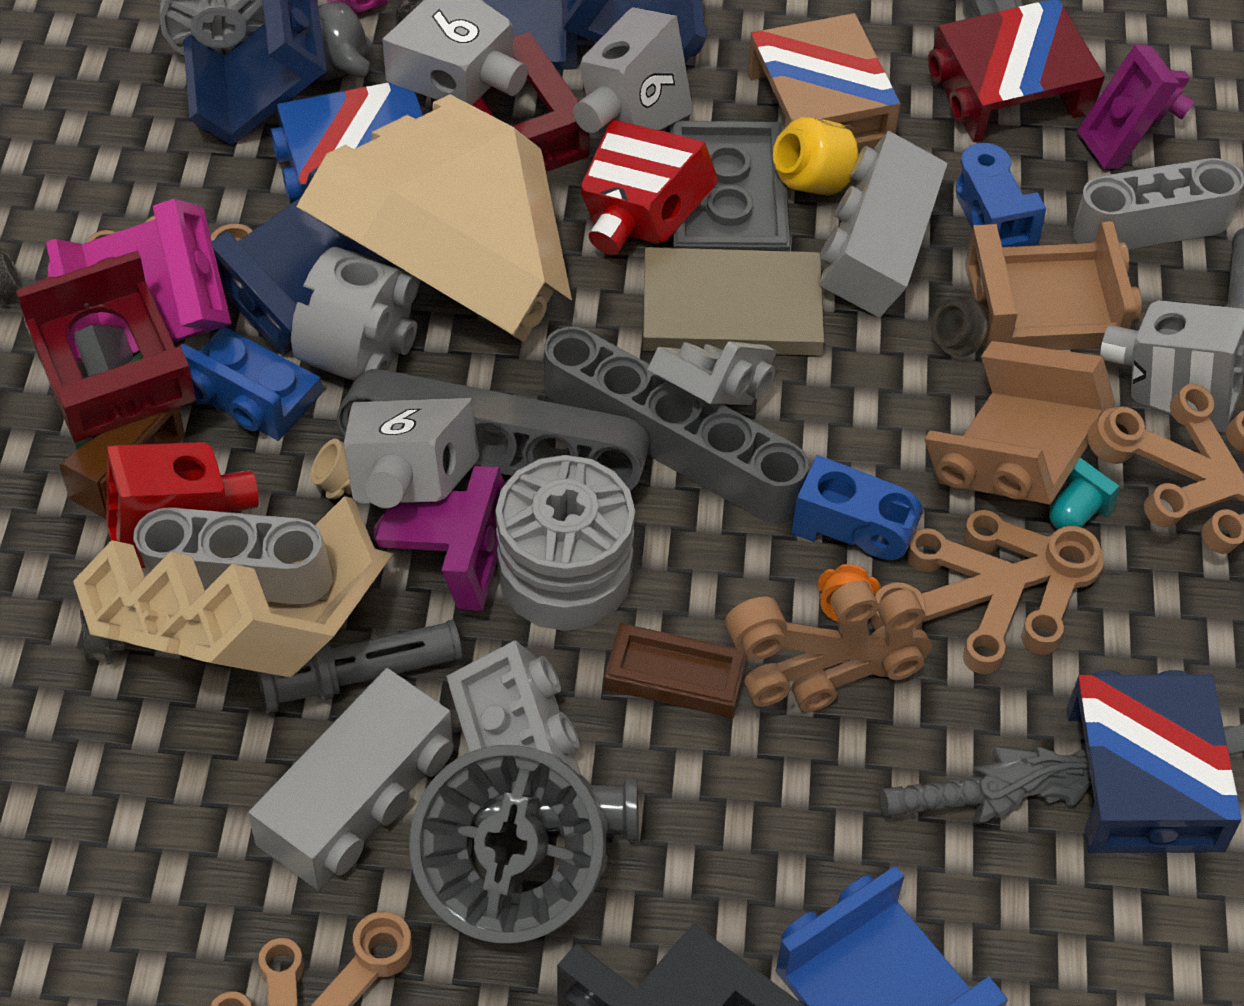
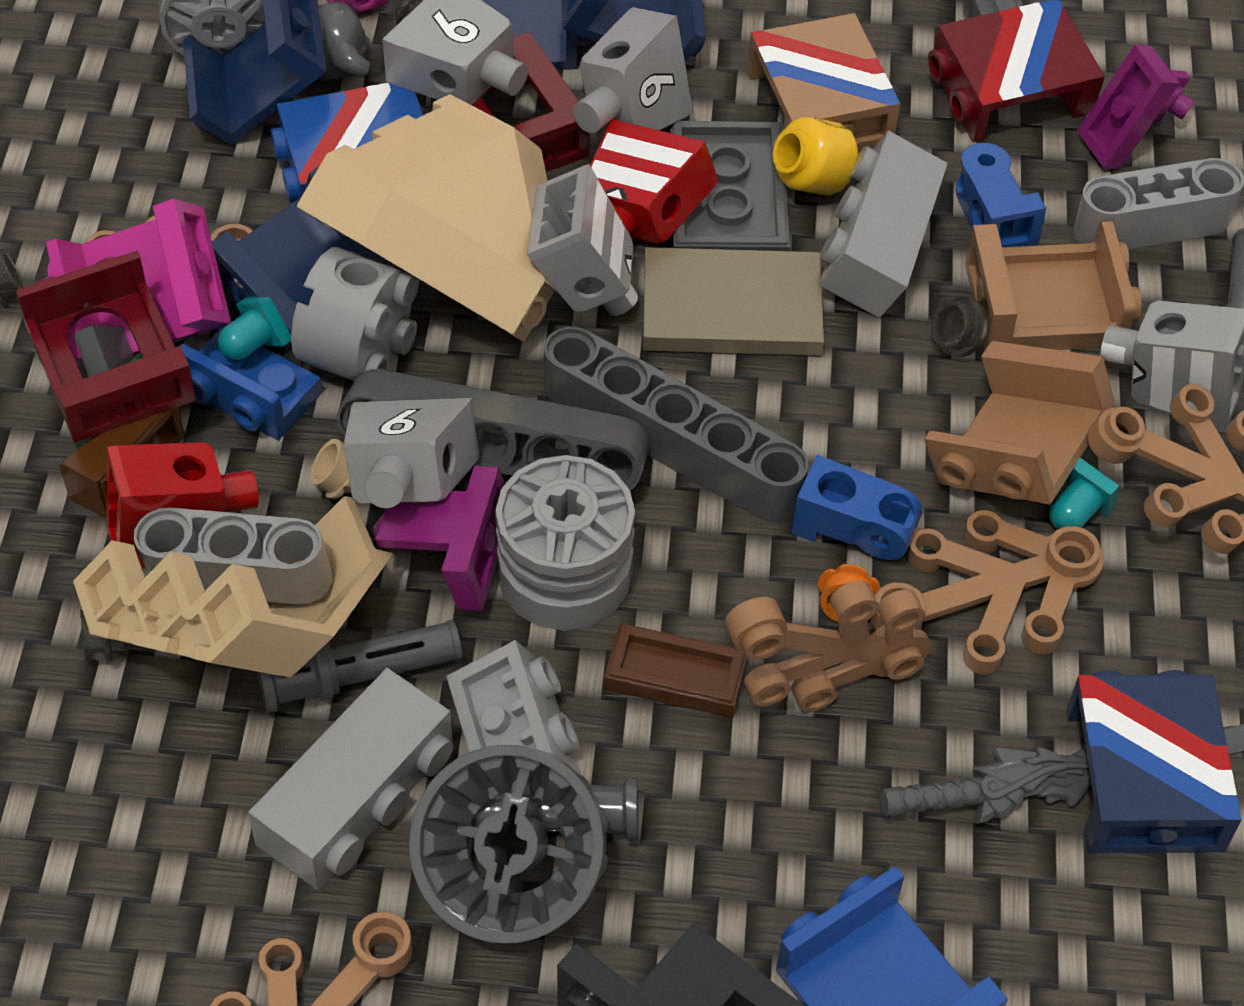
(256, 327): none -> teal piece
(582, 243): none -> light grey torso
(718, 375): light grey bracket -> none

